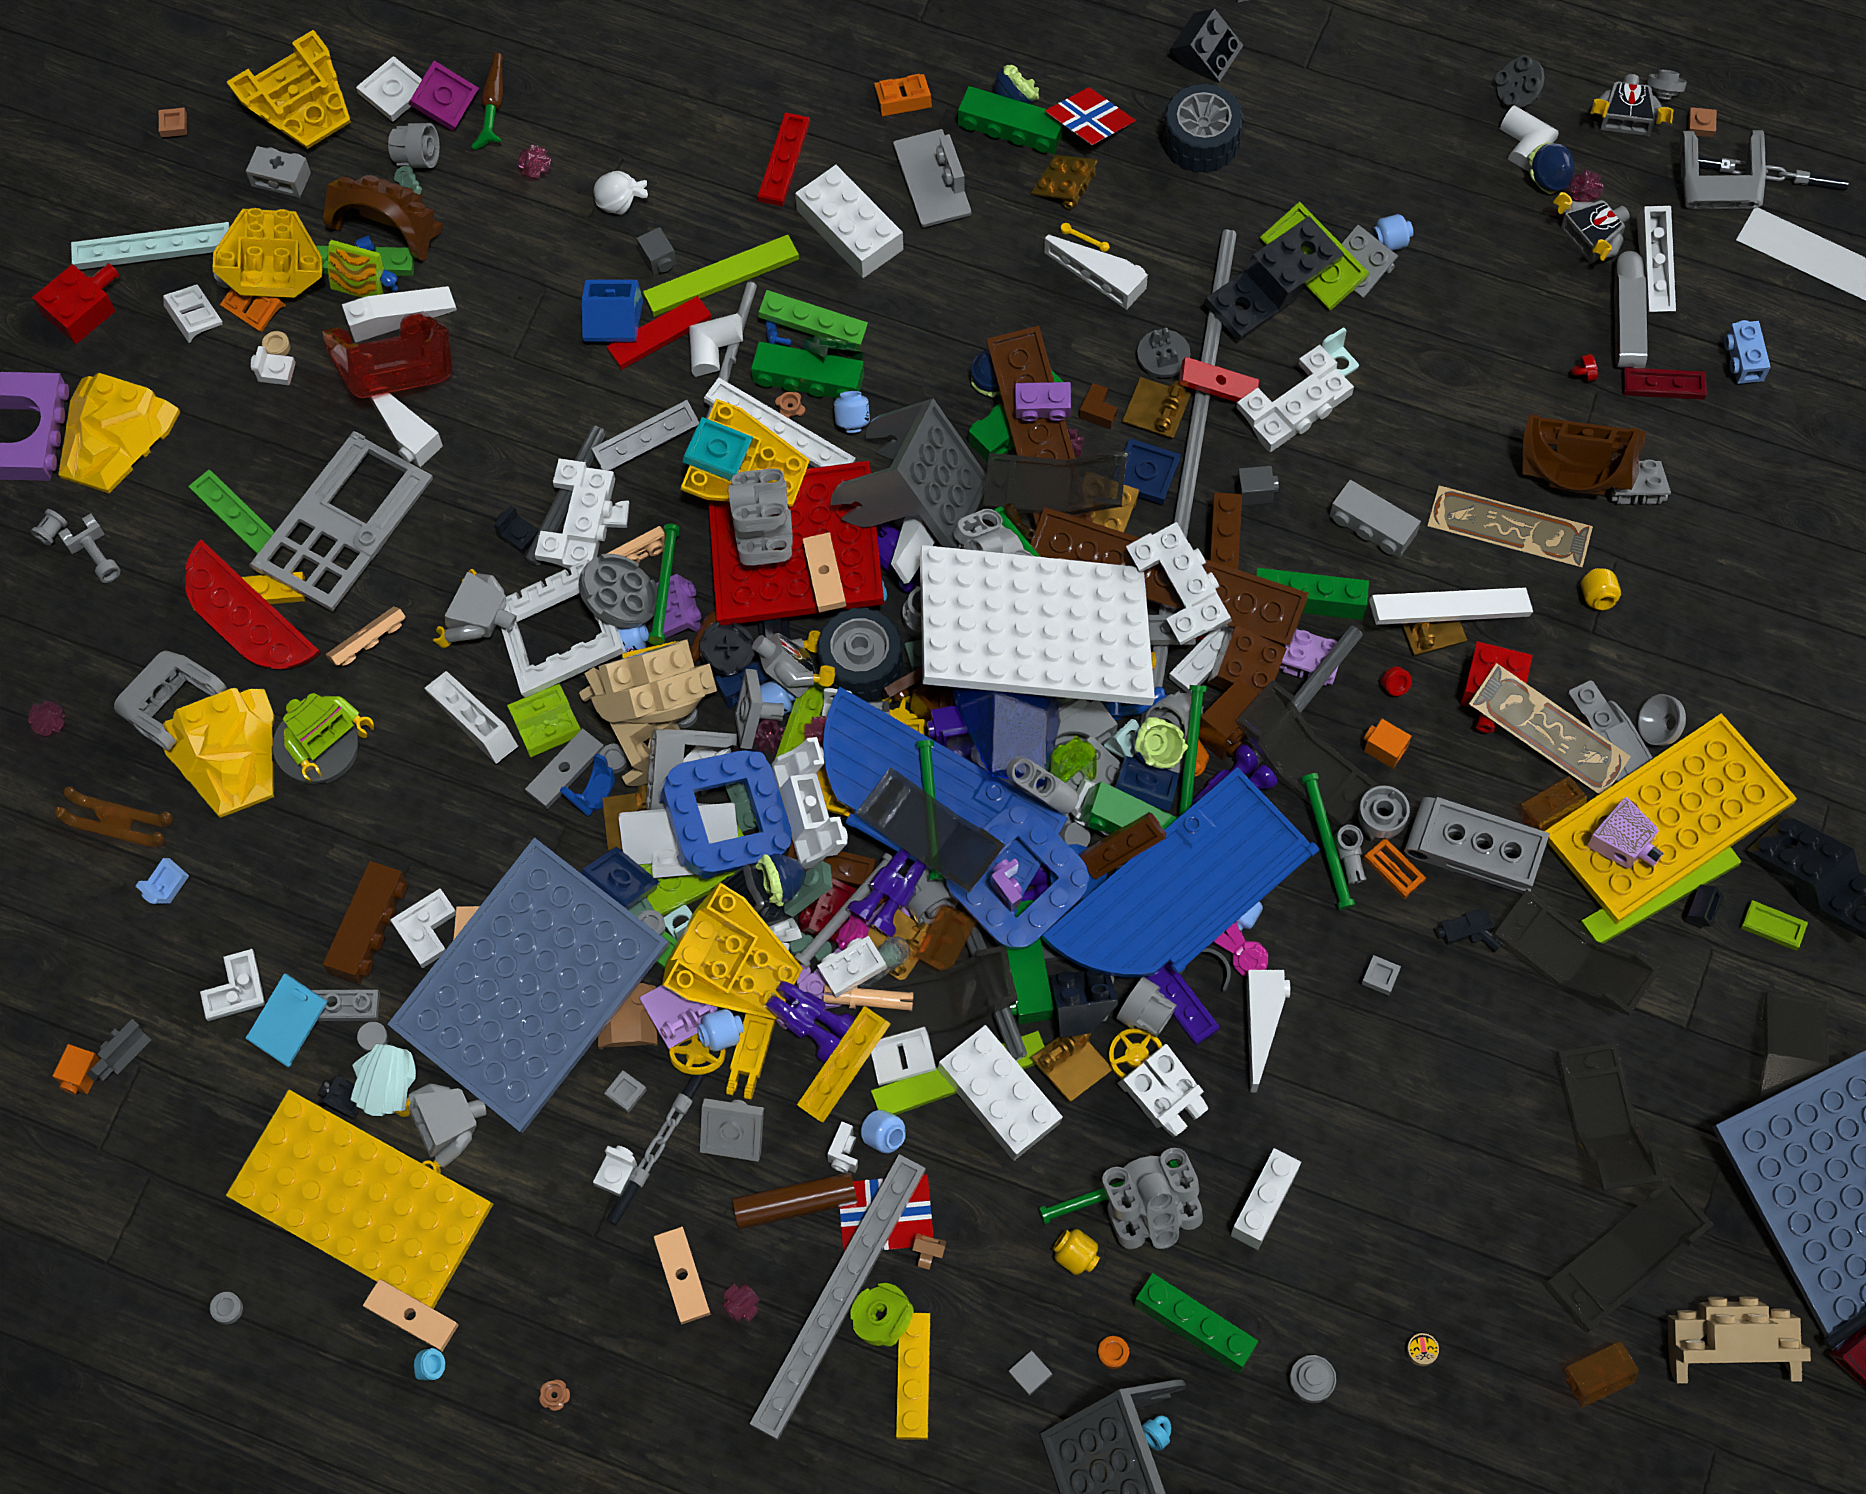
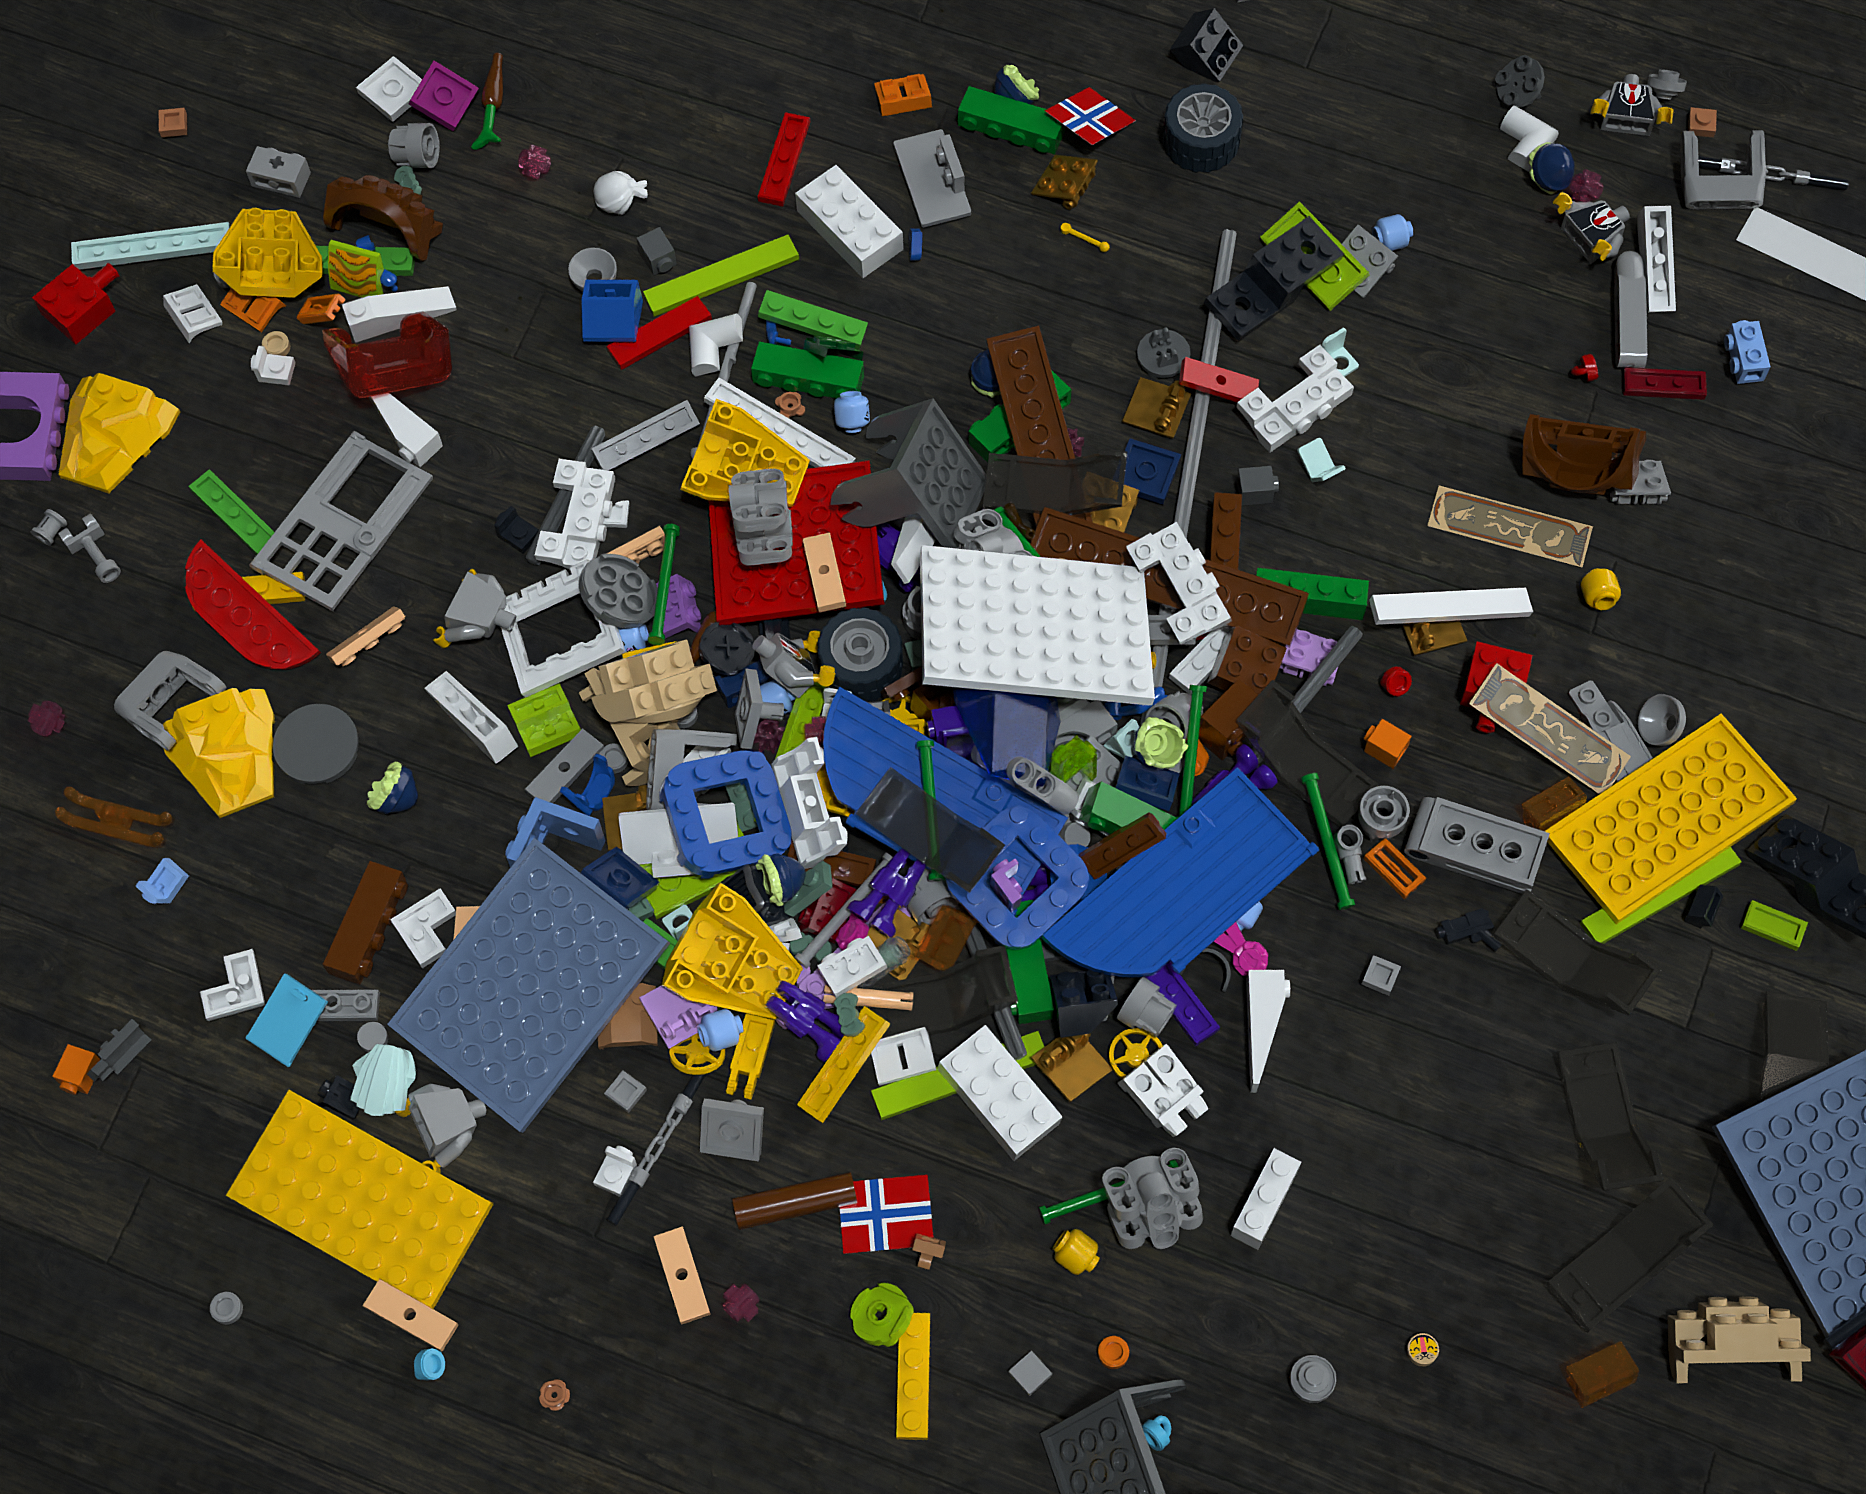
(297, 93): yellow wedge -> none
(316, 725): lime torso -> none
(322, 308): none -> orange tile
(395, 791): none -> hair
(551, 818): none -> medium blue bracket
(591, 261): none -> light grey piece
(653, 920): light grey tile -> none
(717, 449): teal tile -> none
(837, 1298): light grey plate -> none
(842, 1144): white bracket -> none
(849, 1015): none -> sand green piece
(883, 1131): light blue head -> none
(915, 244): none -> blue tile
(1043, 401): medium lavender bracket -> none
(1096, 410): reddish brown piece -> none
(1105, 272): white slope -> none
(1196, 1323): green brick -> none
(1318, 461): none -> light aqua bracket
(1374, 519): light grey brick -> none
(1626, 836): lavender torso -> none

